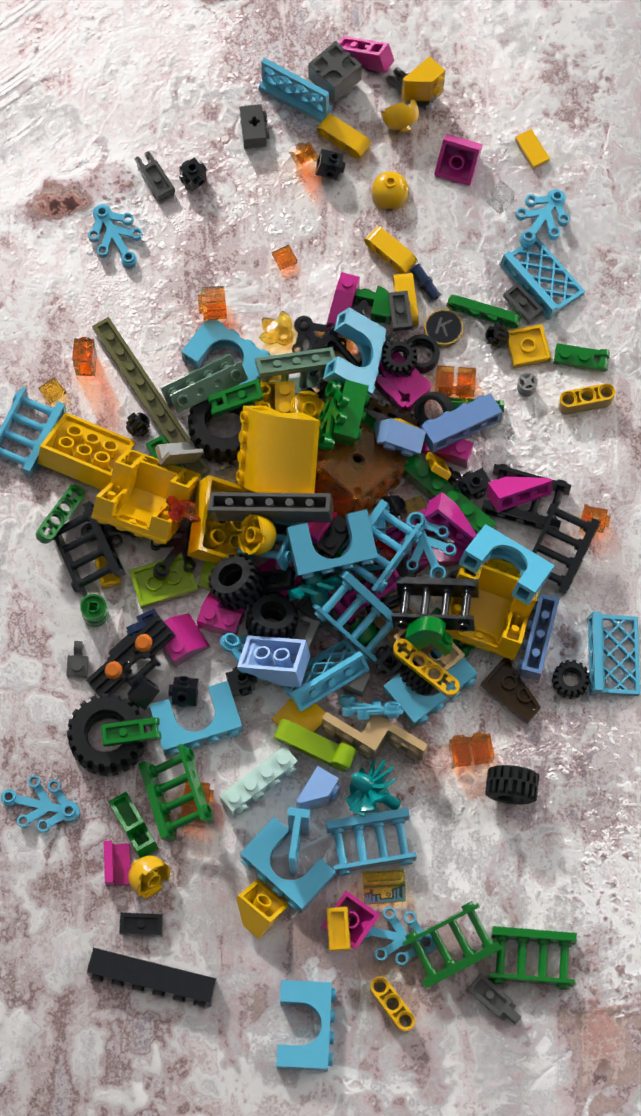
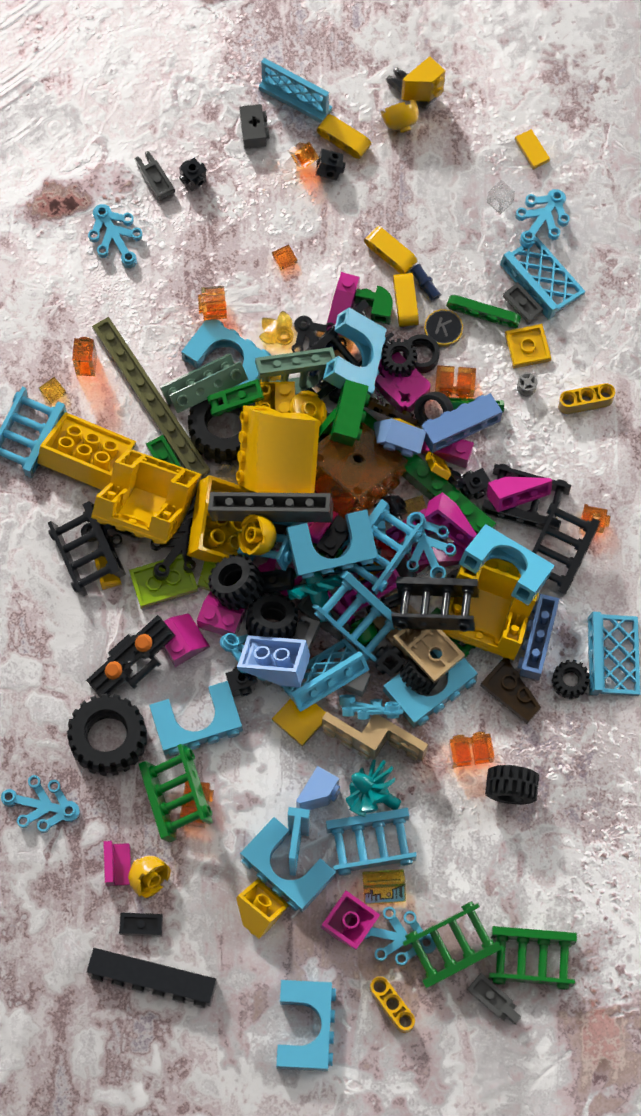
(61, 514): green beam -> none
(78, 664): dark grey plate -> none
(94, 610): green wheel -> none
(130, 731): green plate -> none
(133, 825): green slope -> none
(137, 424): black gear -> none
(143, 620): dark blue plate -> none
(143, 692): black brick -> none
(177, 453): light grey panel -> none
(181, 510): clear red plate -> none
(184, 691): black brick -> none
(258, 781): light aqua brick -> none
(311, 744): lime beam -> none
(331, 412): green plant -> none
(335, 71): dark grey piece -> none
(338, 929): yellow tile -> none
(369, 53): dark pink slope -> none
(389, 190): yellow cylinder -> none
(400, 310): dark grey plate -> none
(428, 665): yellow beam -> none
(429, 631): green brick -> none
(458, 159): dark pink slope -> none
(497, 335): black gear -> none
(581, 357): green plate -> none

